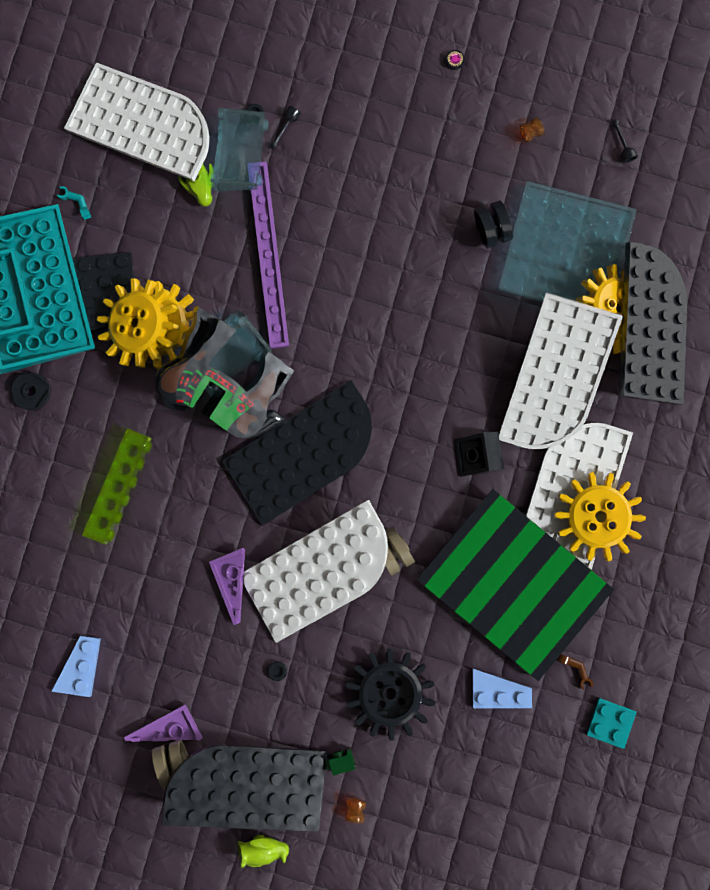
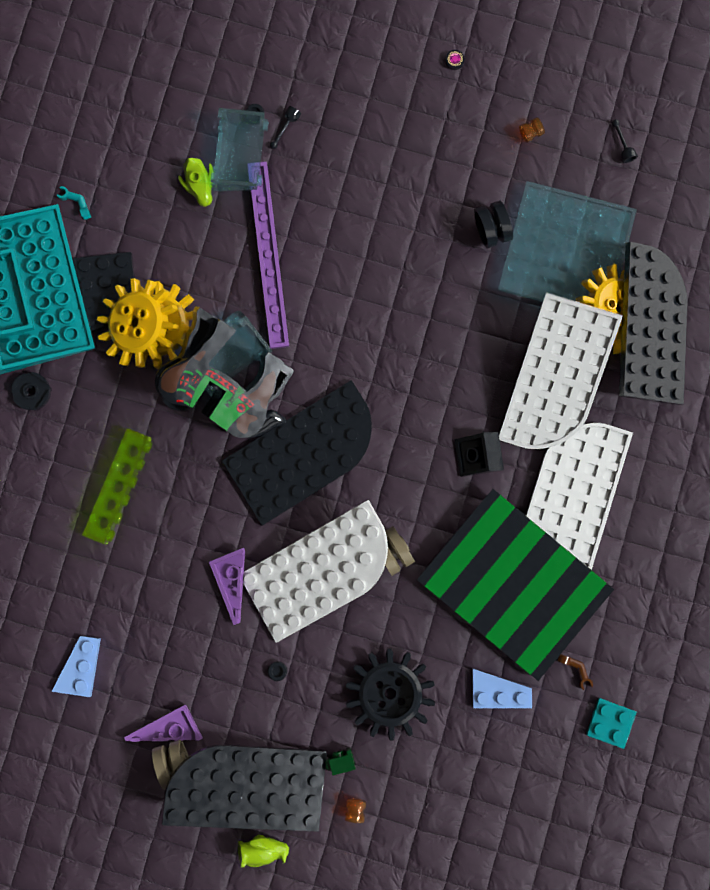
(141, 121): white plate -> none
(580, 517): yellow gear -> none

